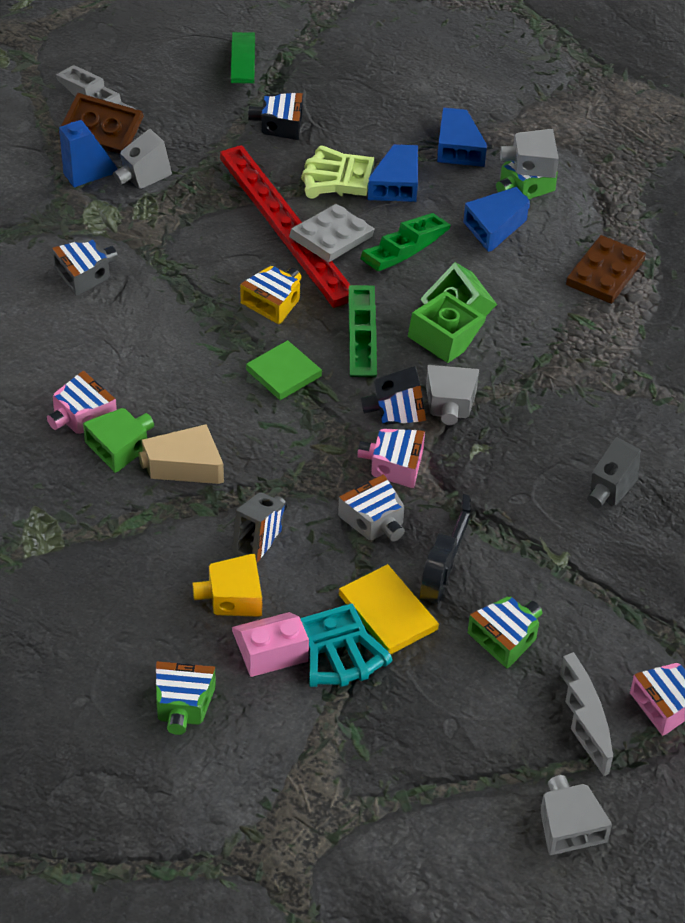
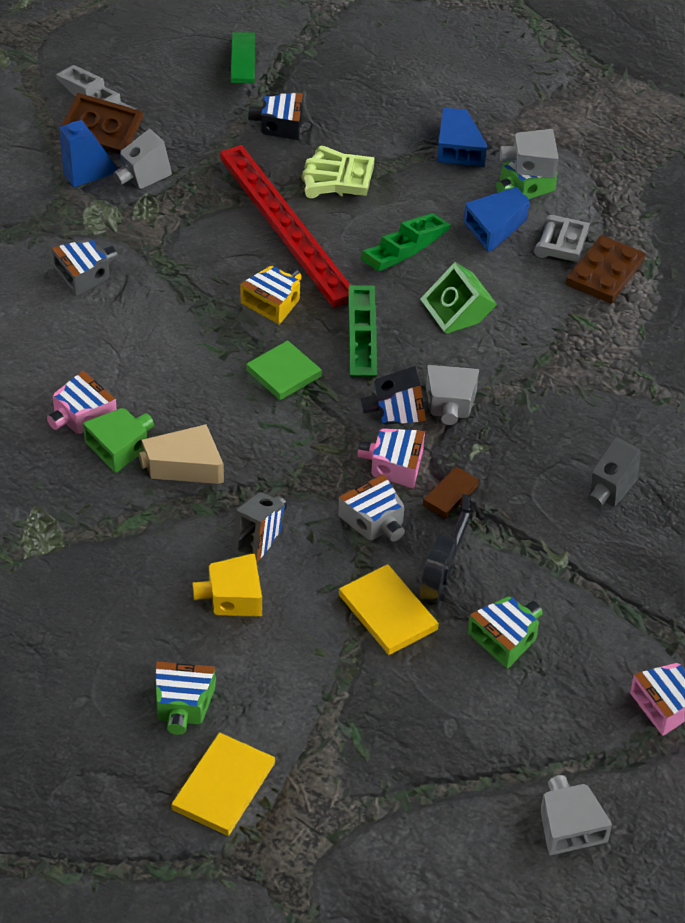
(223, 784): none -> yellow tile
(272, 643): bright pink slope -> none
(332, 232): light grey plate -> none
(339, 629): teal plate -> none
(396, 175): blue slope -> none
(445, 326): bright green slope -> none
(449, 492): none -> reddish brown tile
(570, 240): none -> light grey plate
(589, 718): light grey slope -> none

